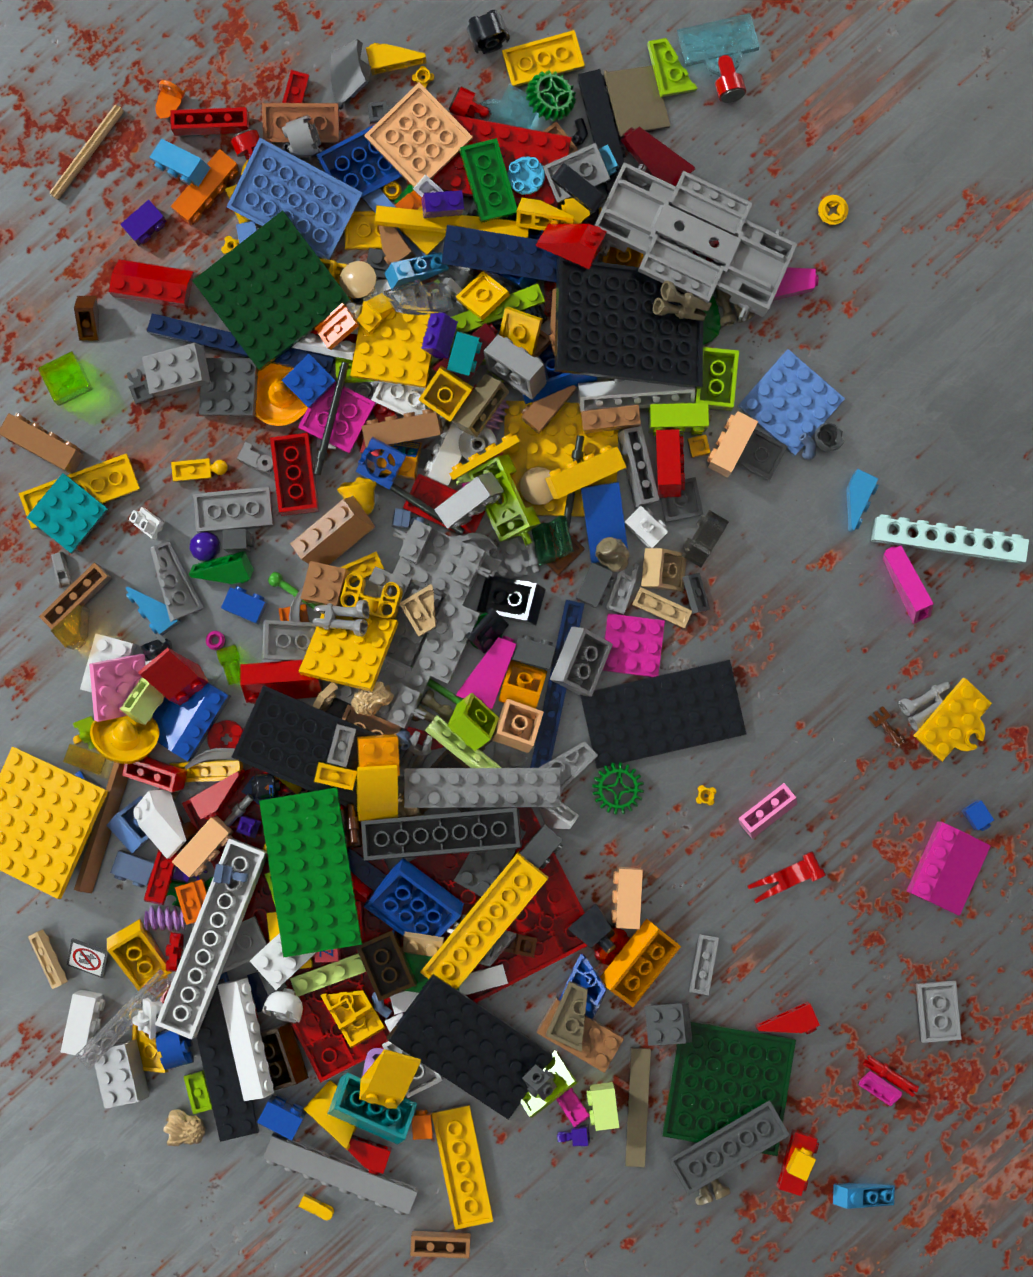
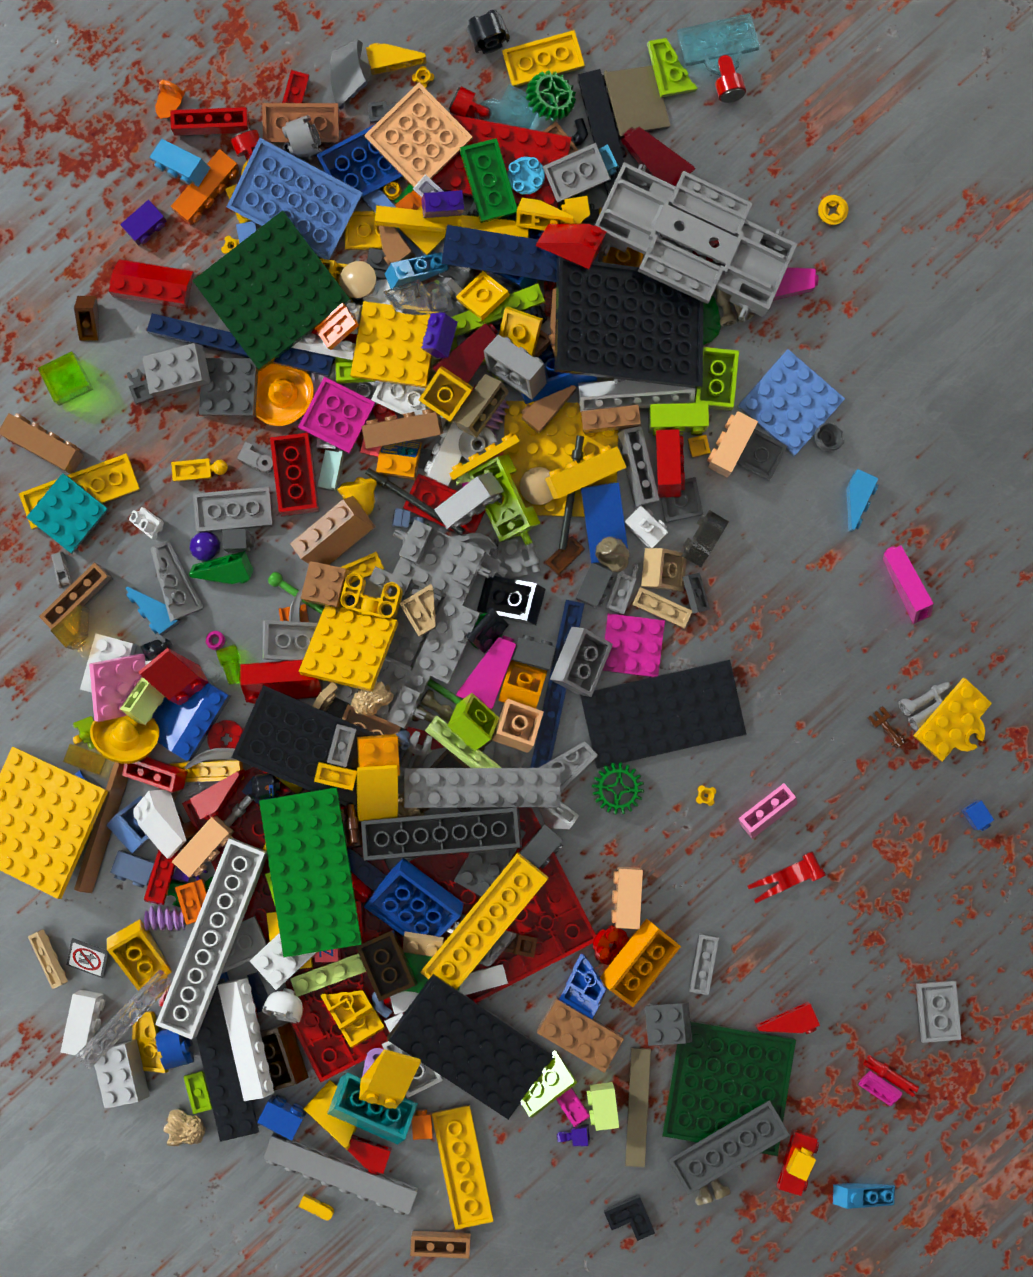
(86, 152): tan axle -> none
(147, 1019): white hips -> none
(174, 951): red plate -> none
(225, 874): sand blue piece -> none
(244, 605): blue brick -> none
(248, 826): dark purple piece -> none
(309, 380): blue plate -> none
(322, 454): pearl dark grey bar -> none
(331, 470): none -> light aqua panel
(358, 626): light grey piece -> none
(363, 469): blue piece -> none
(375, 313): yellow slope -> none
(463, 353): teal brick -> none
(539, 1082): dark grey brick -> none
(552, 540): clear green slope -> none
(569, 1017): dark tan wing -> none
(578, 188): black beam -> none
(594, 930): black torso -> none
(630, 1212): none -> black plate
(688, 300): dark tan piece -> none
(810, 451): sand blue arm -> none
(948, 868): dark pink slope -> none
(1017, 552): light aqua brick -> none

